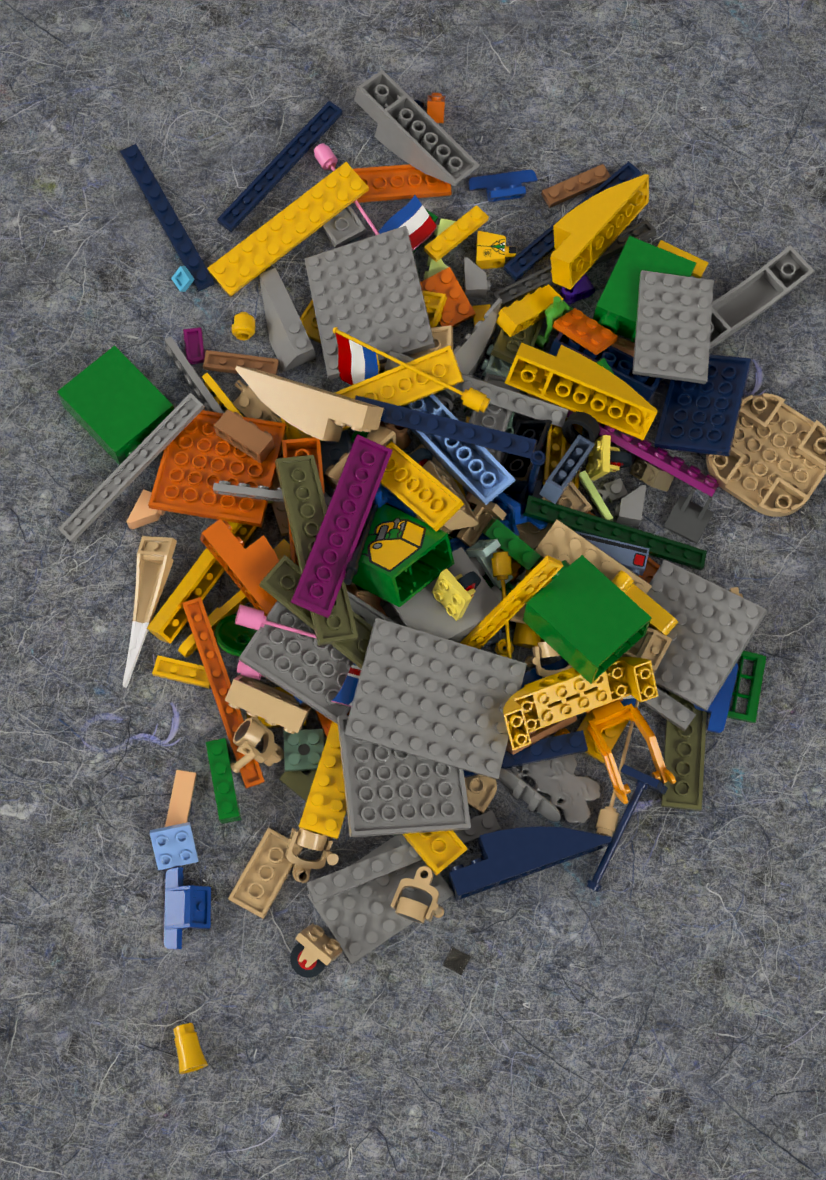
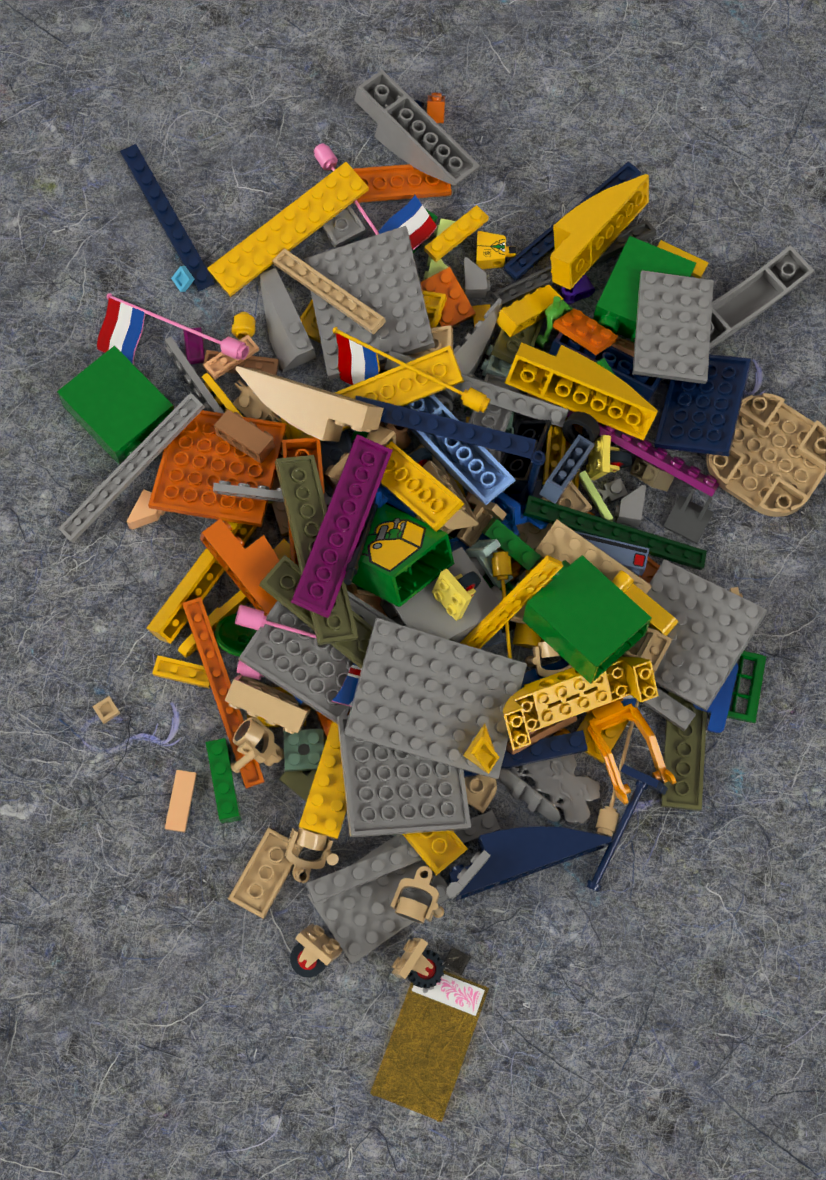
(106, 710): none -> tan tile
(125, 325): none -> flag
(152, 571): tan plate -> none
(174, 846): light blue plate -> none
(184, 908): blue plate -> none
(188, 1049): yellow plant -> none
(222, 363): none -> light nougat tile
(279, 166): dark blue plate -> none
(329, 291): none -> tan plate
(420, 965): none -> plate
(430, 1045): none -> clear yellow piece
(466, 876): none -> light grey hinge
(482, 751): none -> yellow slope
(499, 648): yellow plate -> none
(503, 185): blue plate -> none
(575, 186): medium nougat plate -> none

